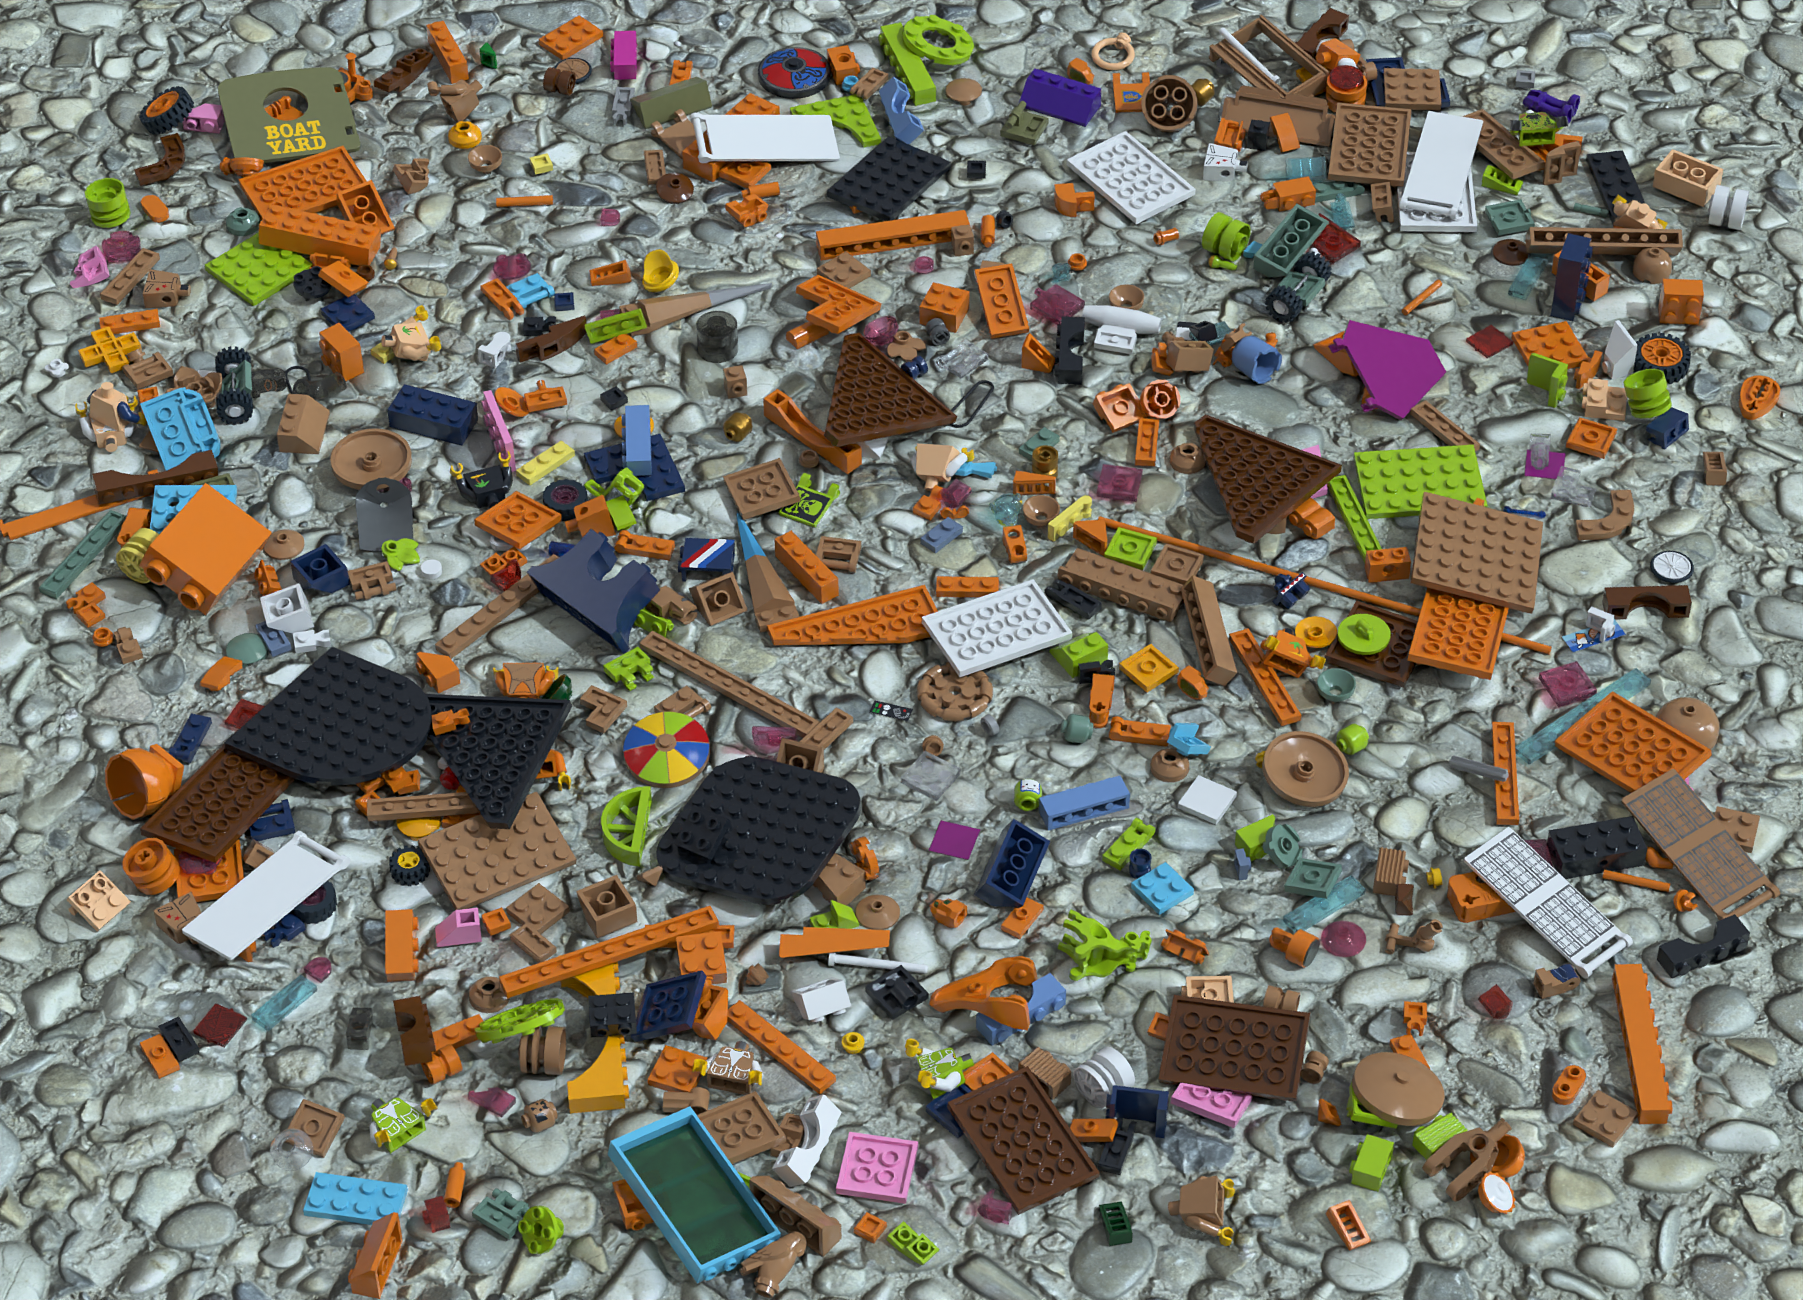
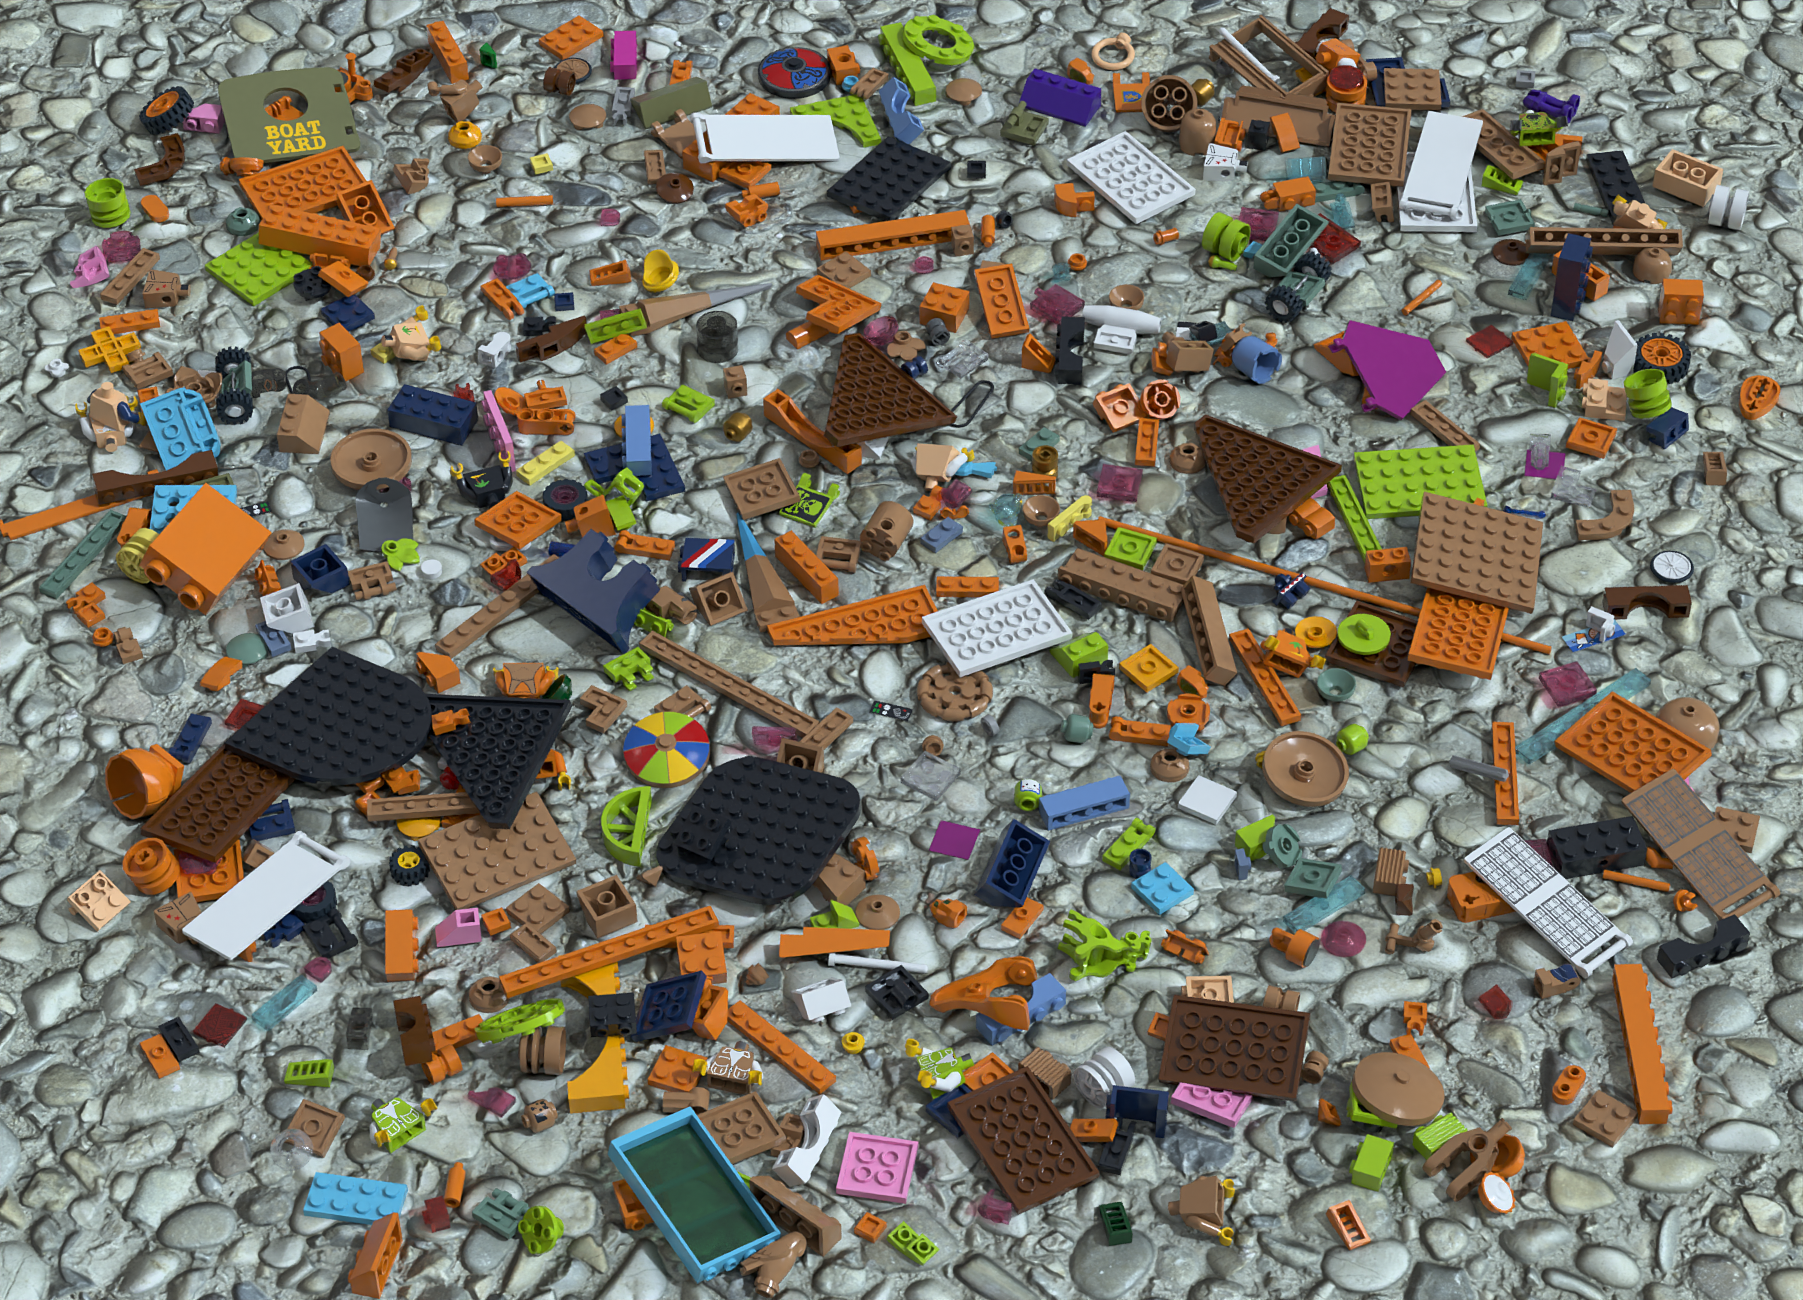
(257, 509): none -> black sticker
(318, 1079): none -> lime slope
(324, 939): none -> black plate
(464, 393): none -> clear red plate
(545, 421): none -> orange piece
(587, 116): none -> medium nougat dish
(689, 403): none -> lime plate
(886, 530): none -> medium nougat cylinder
(1197, 131): none -> medium nougat cylinder
(1199, 710): none -> orange plate
(1260, 221): none -> clear pink plate

